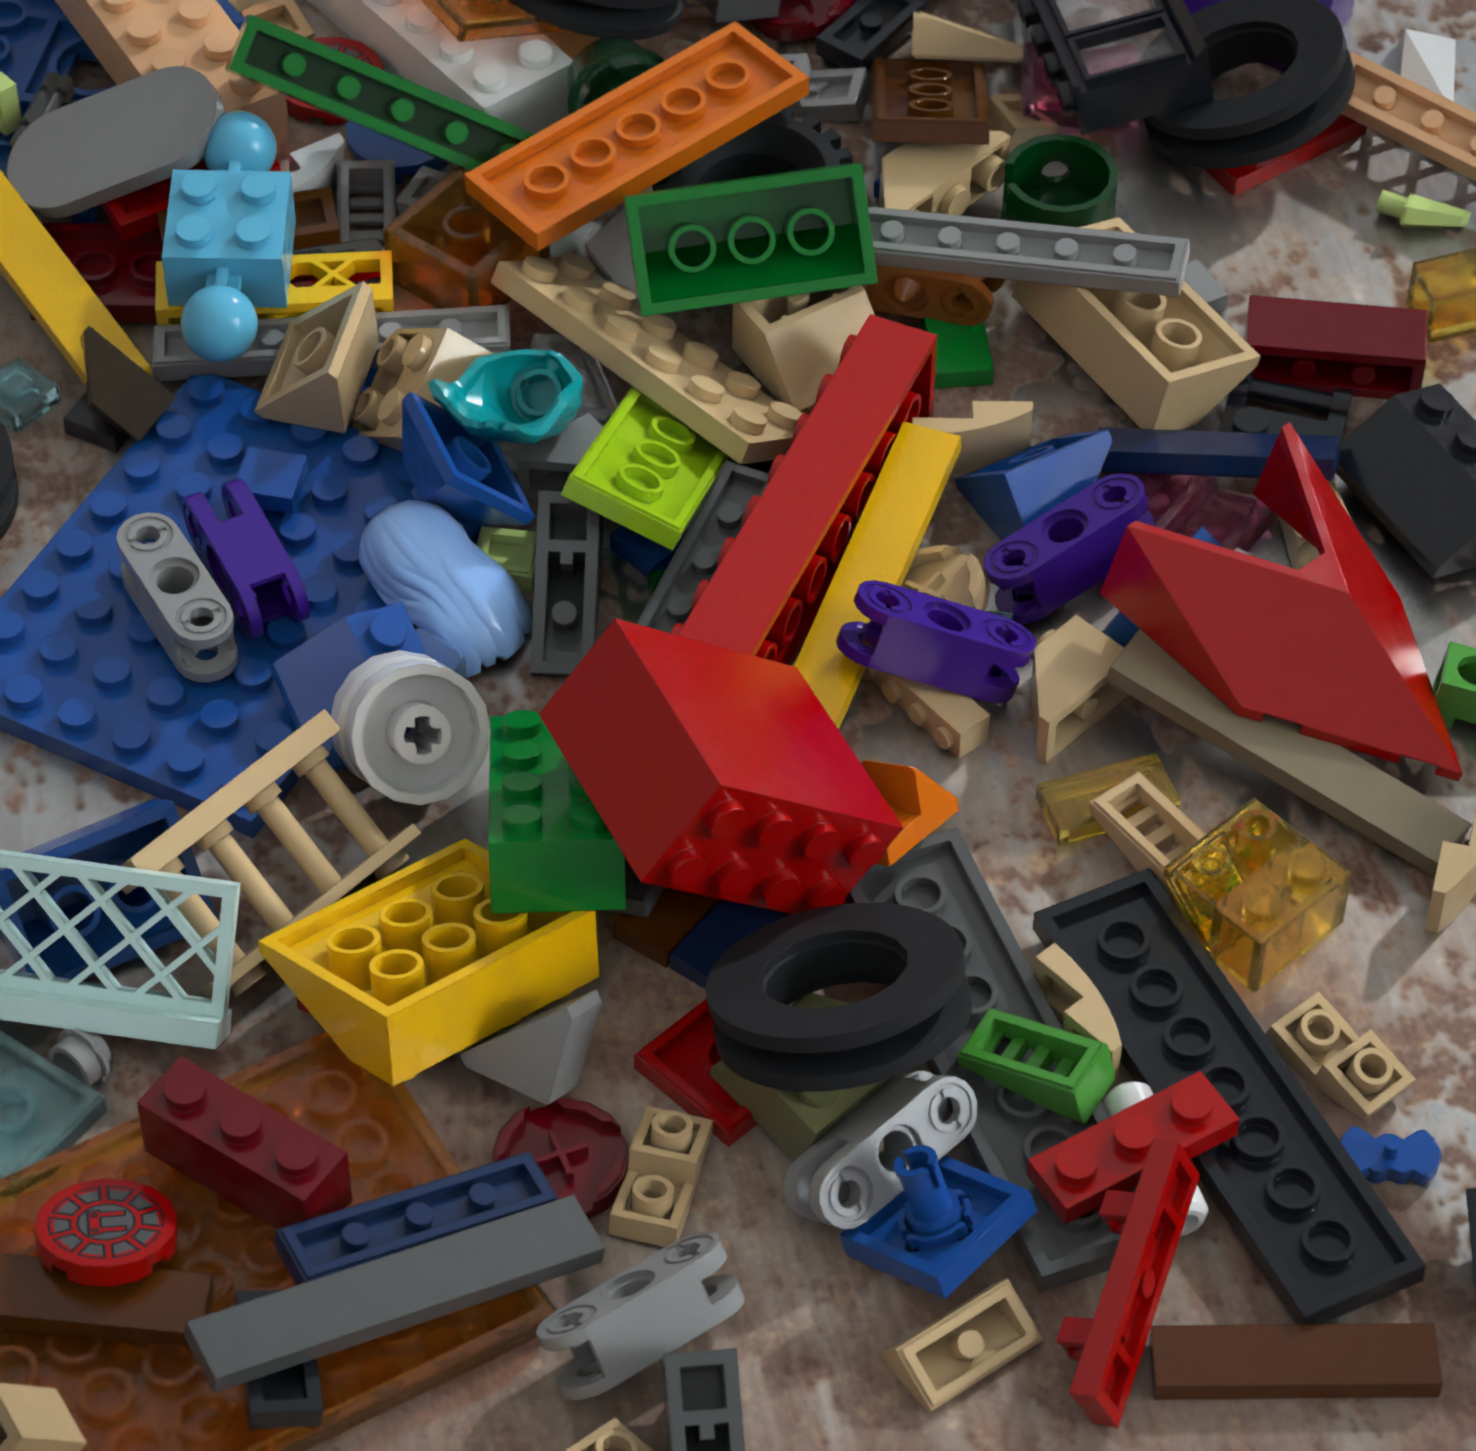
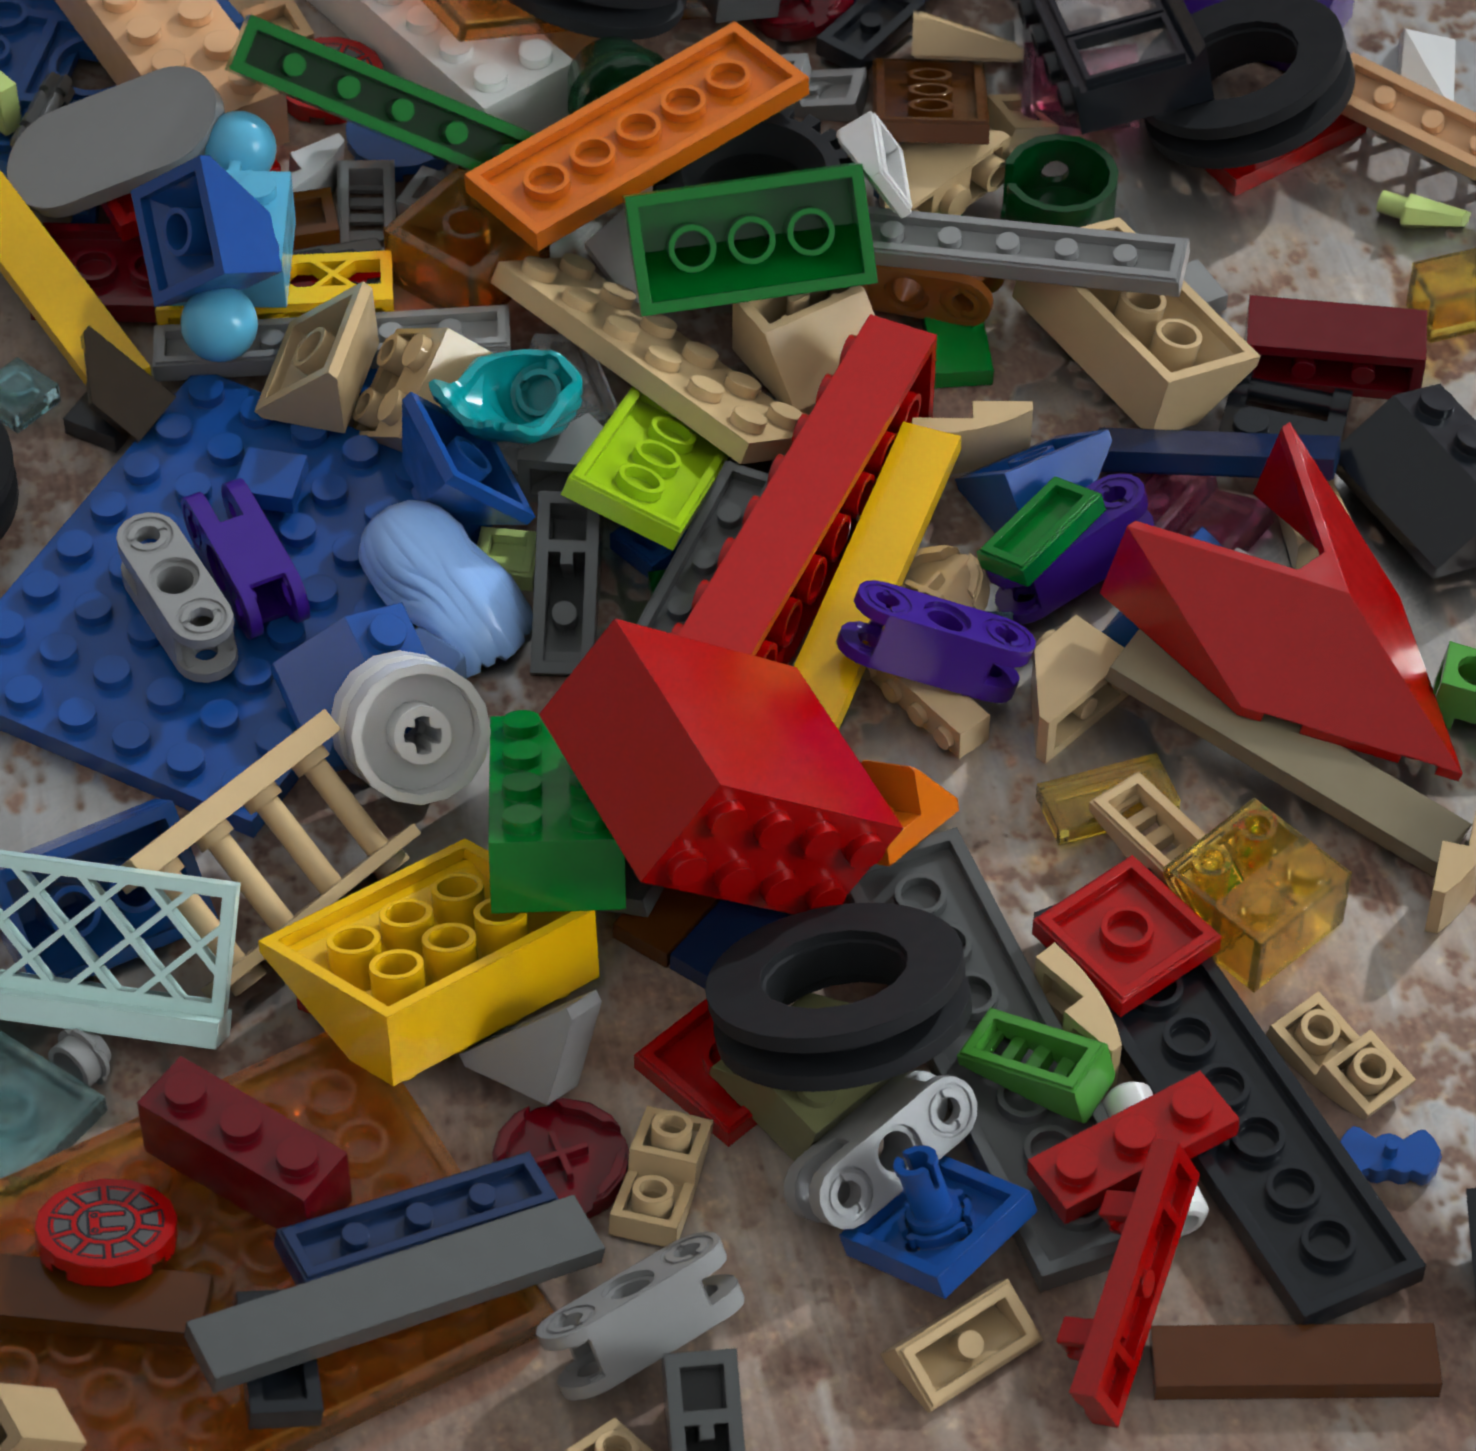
(202, 232): none -> blue slope
(882, 158): none -> white slope
(1041, 531): none -> green tile
(1128, 934): none -> red tile

